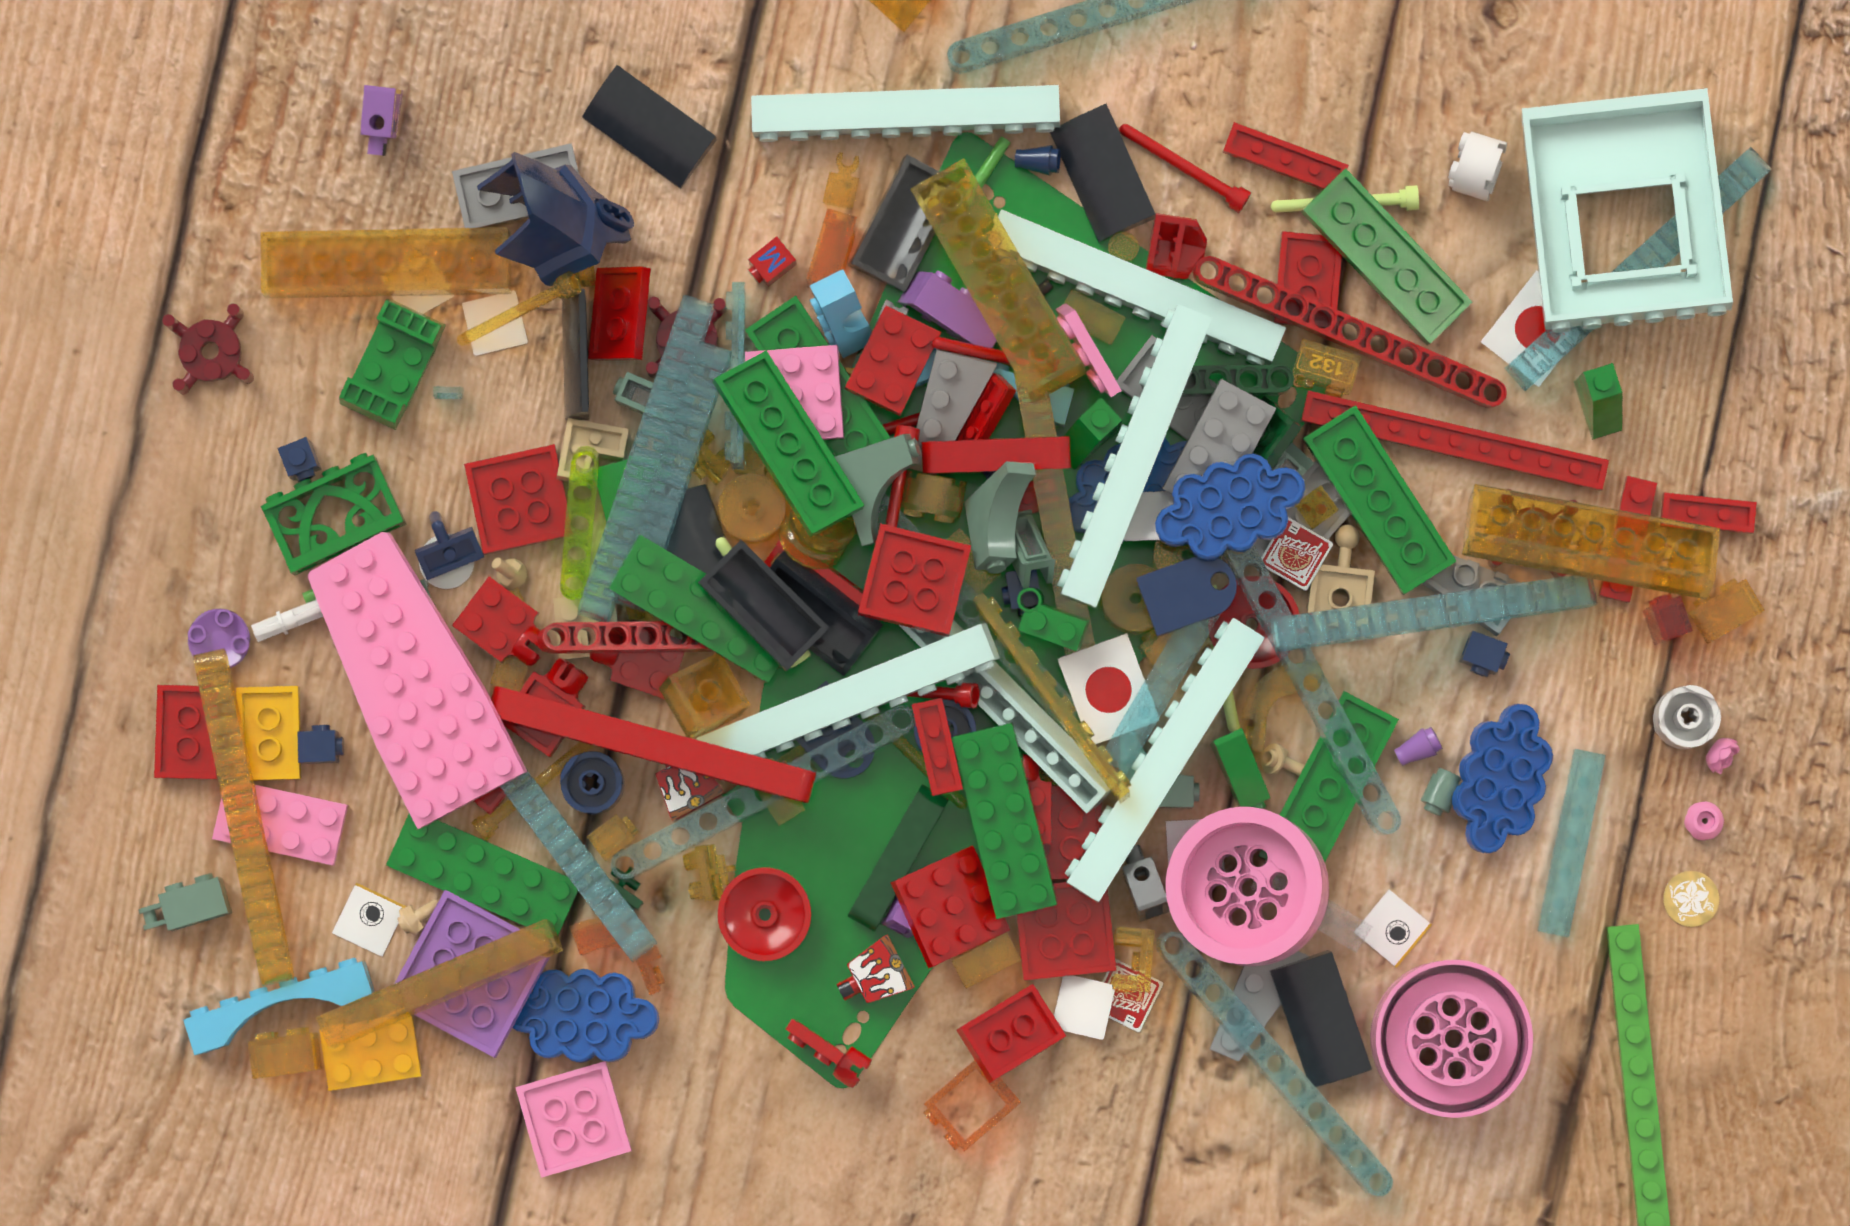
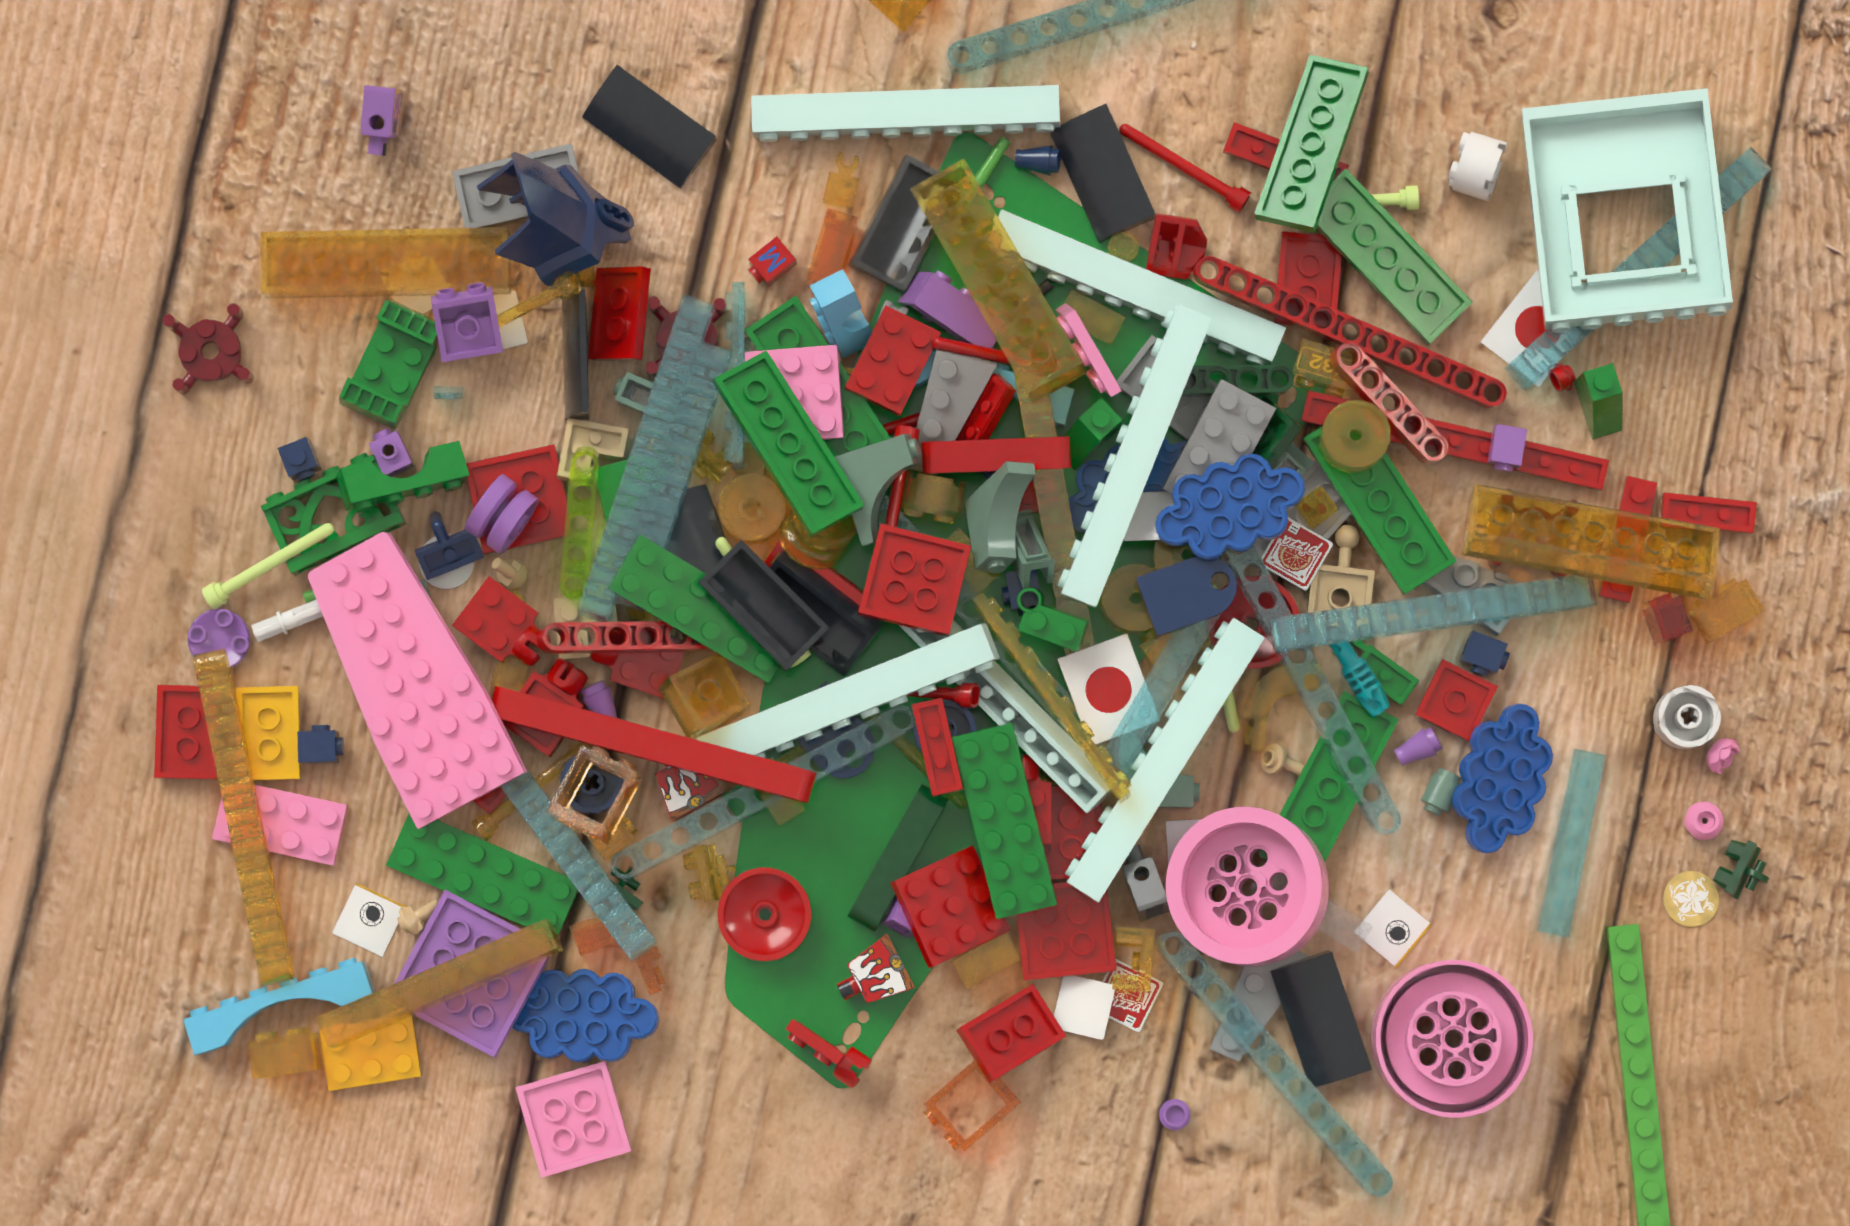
(189, 904): sand green brick -> none
(217, 593): none -> yellowish green piece
(365, 485): none -> green arch
(393, 464): none -> medium lavender brick
(466, 322): none -> medium lavender plate
(501, 514): none -> medium lavender wheel
(560, 804): none -> clear orange window
(599, 699): none -> medium lavender cone
(1174, 1114): none -> medium lavender plate
(1240, 769): green slope -> none
(1311, 143): none -> plate
(1360, 418): none -> clear yellow wheel
(1361, 679): none -> teal hinge
(1393, 678): none -> green hinge
(1403, 407): none -> beam
(1455, 700): none -> red plate
(1506, 447): none -> medium lavender brick
(1562, 377): none -> red plate
(1735, 881): none -> dark green hips

